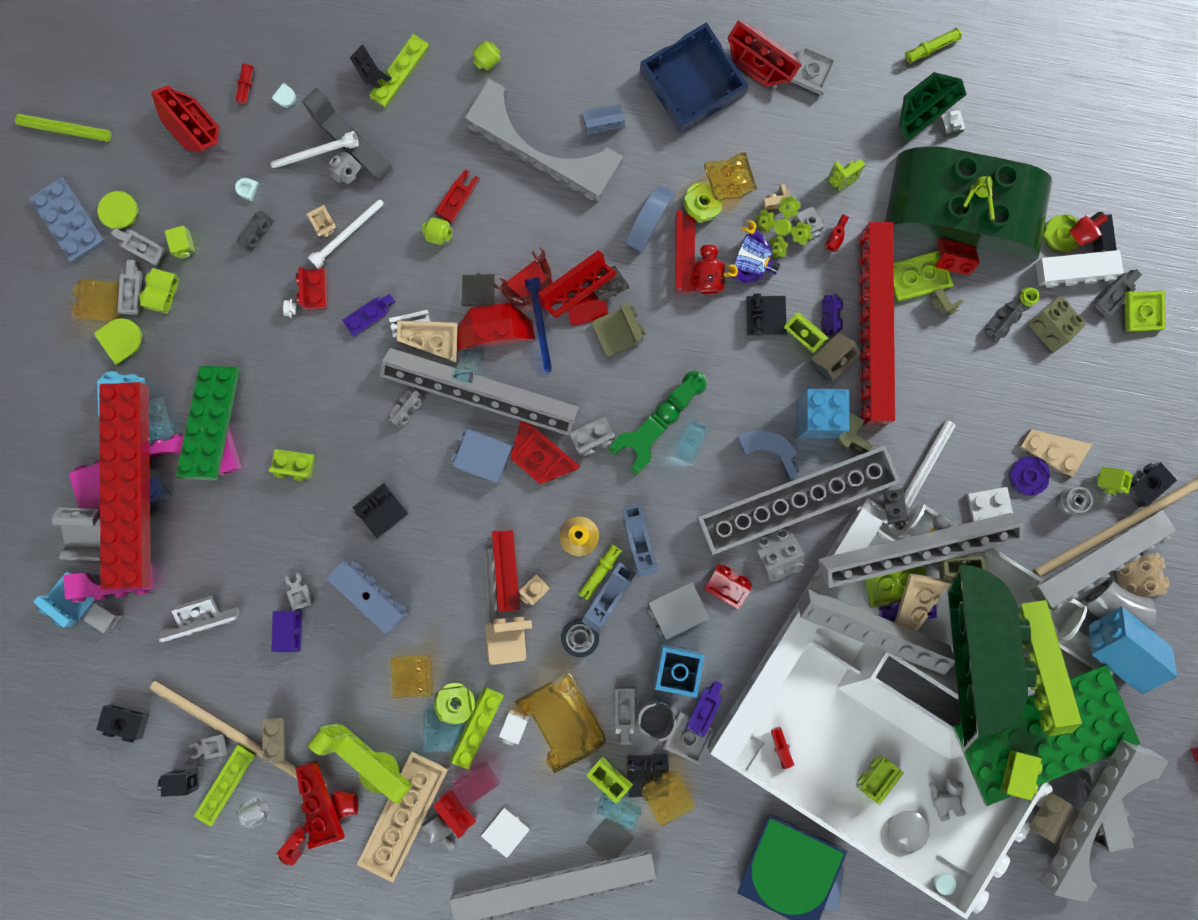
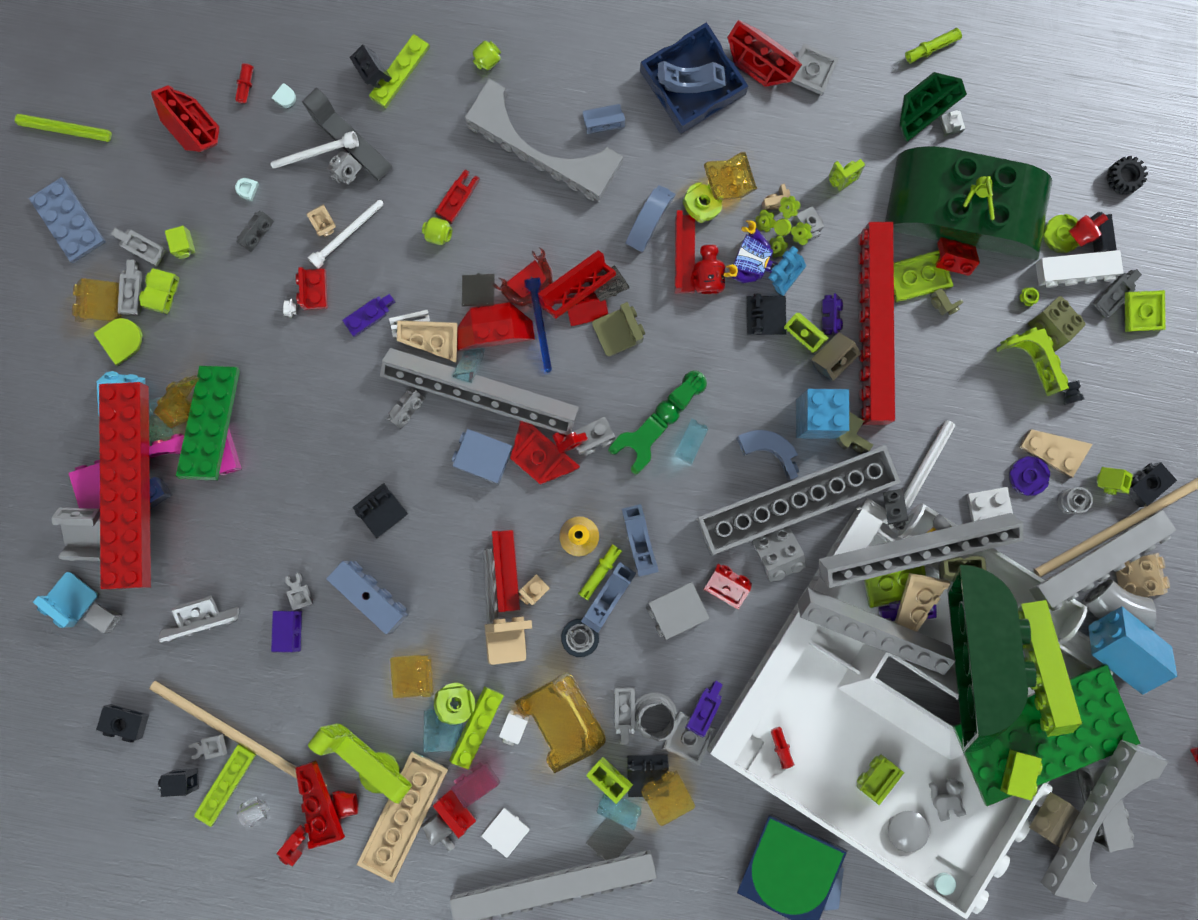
(82, 585): dark pink arch -> none
(118, 210): lime tile -> none
(173, 406): none -> clear yellow bracket
(273, 740): dark tan brick -> none
(292, 464): lime bracket -> none
(570, 441): none -> red bracket
(678, 670): dark azure brick -> none
(691, 79): none -> sand blue arch
(787, 270): none -> dark azure plate
(837, 235): red piece -> none
(1001, 328): dark grey hinge -> none
(1041, 350): none -> lime bracket
(1073, 393): none -> black wheel
(1132, 165): none -> black tyre

